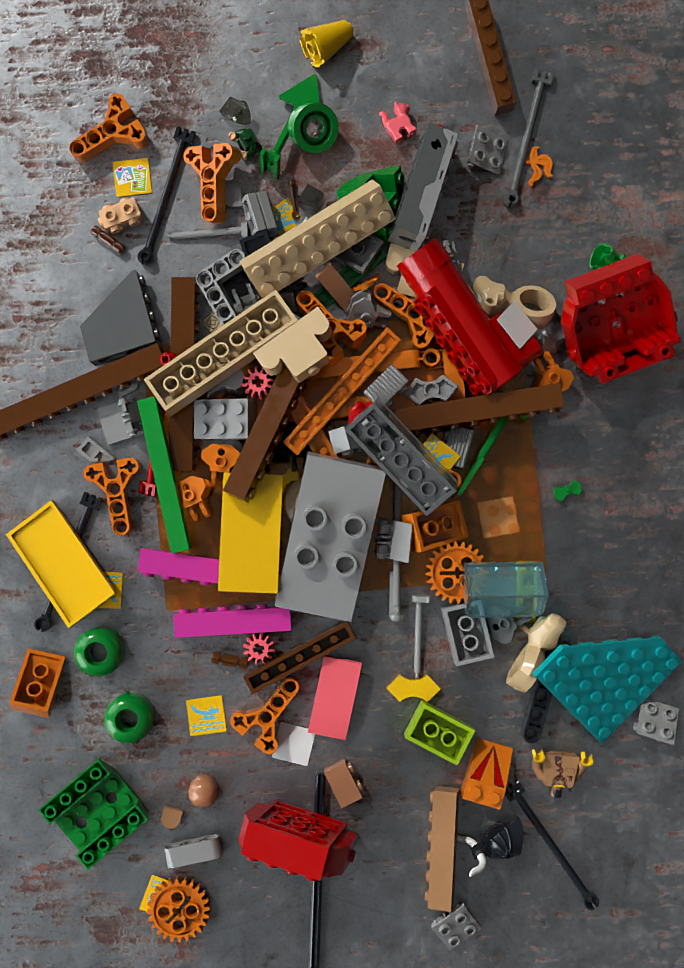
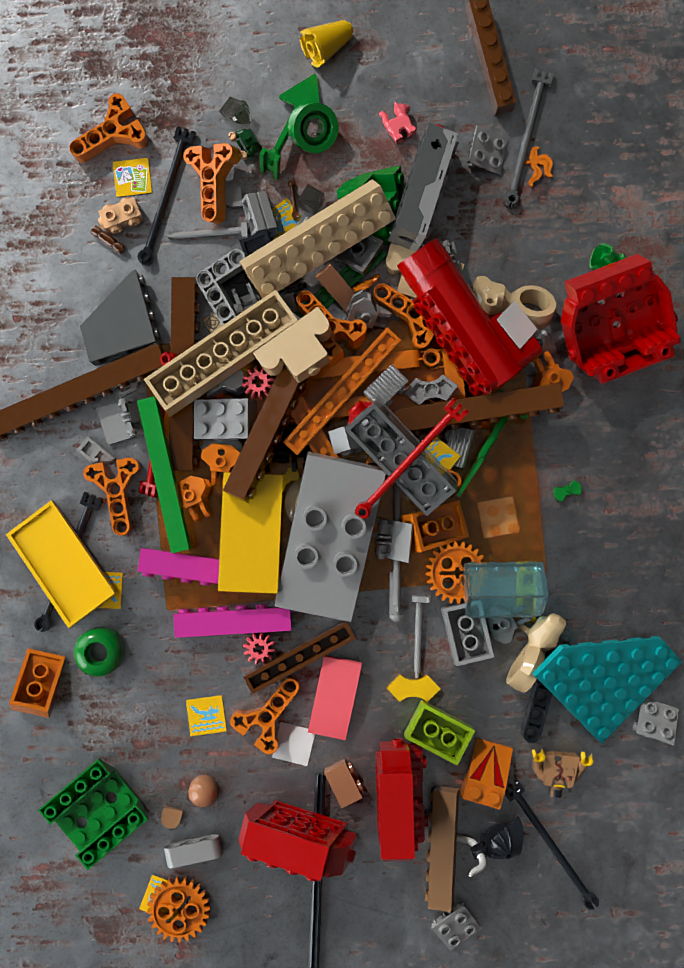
(141, 706): green piece -> none
(230, 660): reddish brown axle -> none
(400, 799): none -> red piece
(452, 413): none -> red hinge

